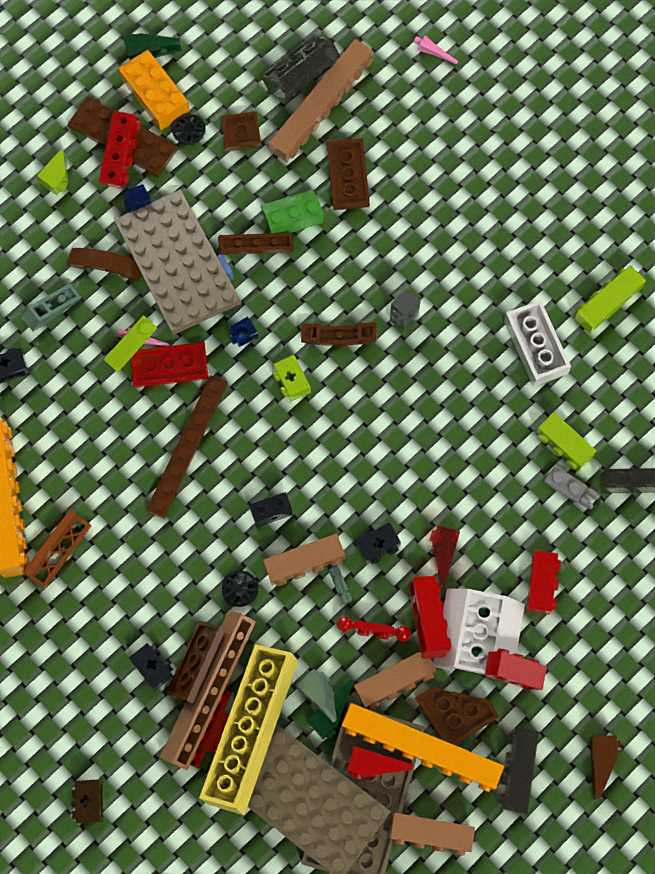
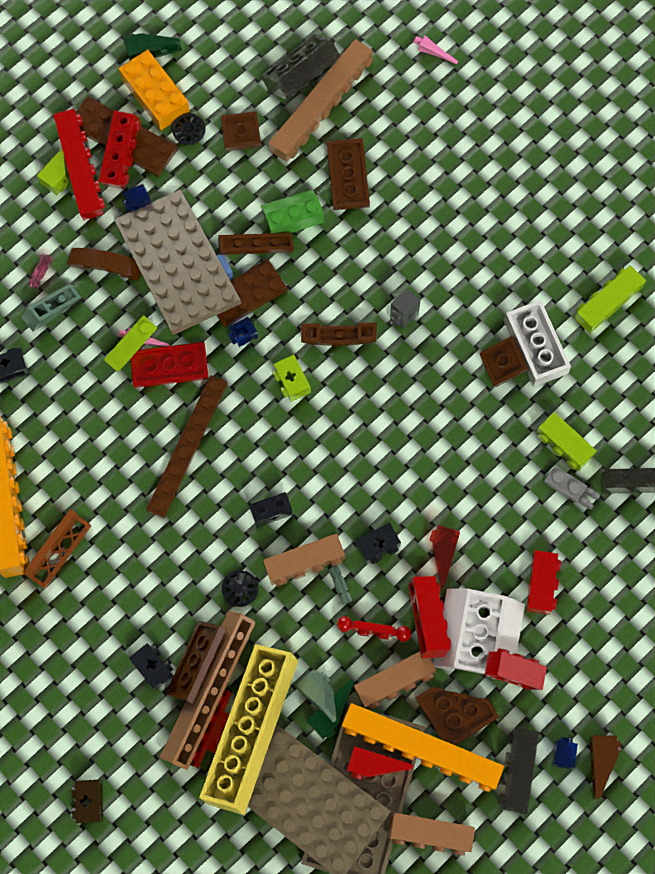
(40, 271): none -> clear pink axle
(79, 165): none -> red brick
(254, 289): none -> reddish brown plate
(504, 361): none -> reddish brown plate
(564, 753): none -> clear blue brick

